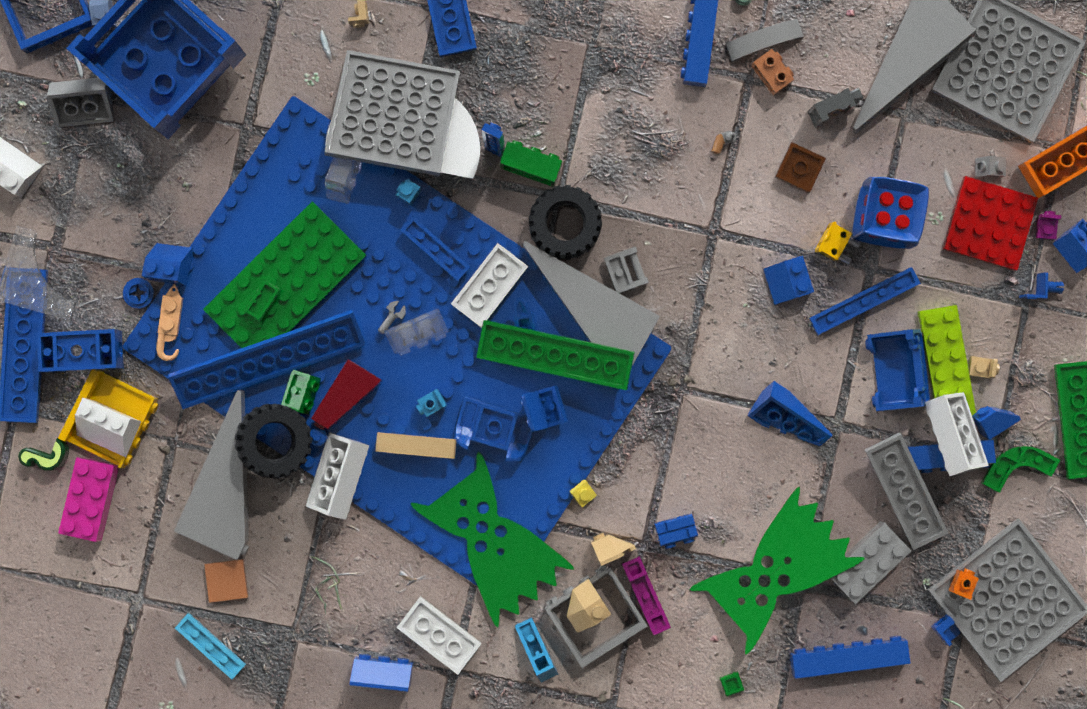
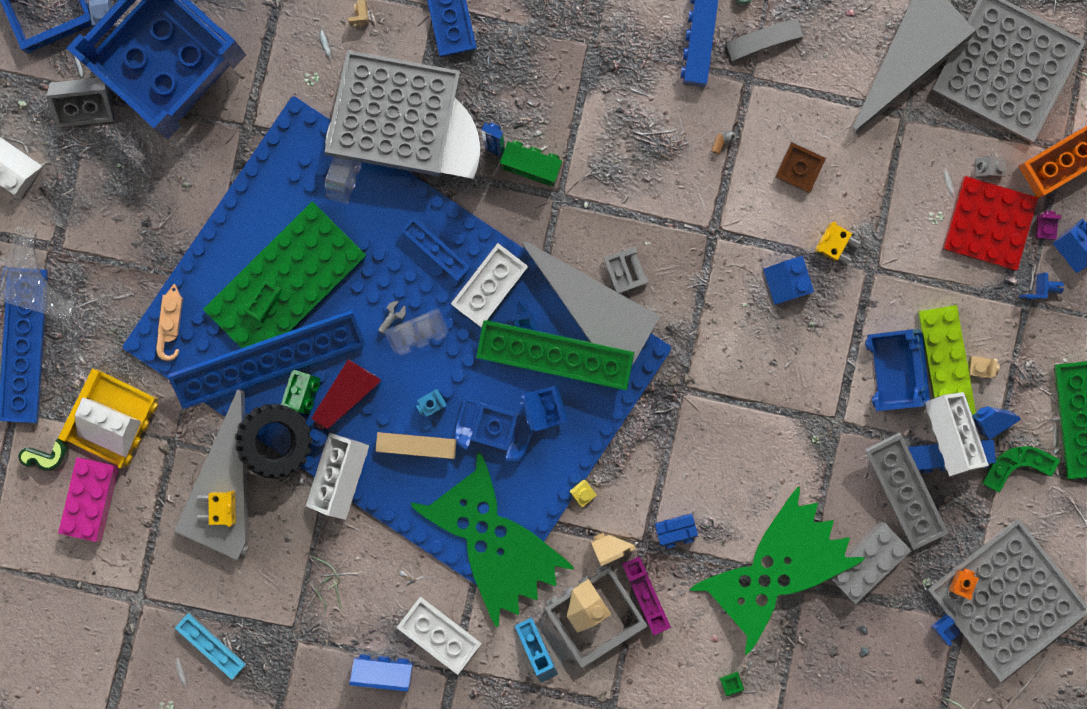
(99, 350): blue plate -> none
(131, 287): blue gear -> none
(168, 264): blue slope -> none
(224, 508): none -> yellow piece
(226, 580): nougat tile -> none
(408, 191): dark azure brick -> none
(565, 196): black tyre -> none
(773, 72): nougat brick -> none
(785, 412): blue wedge -> none
(834, 106): dark grey hips -> none
(849, 657): blue brick -> none
(864, 300): blue plate -> none
(890, 212): blue piece -> none

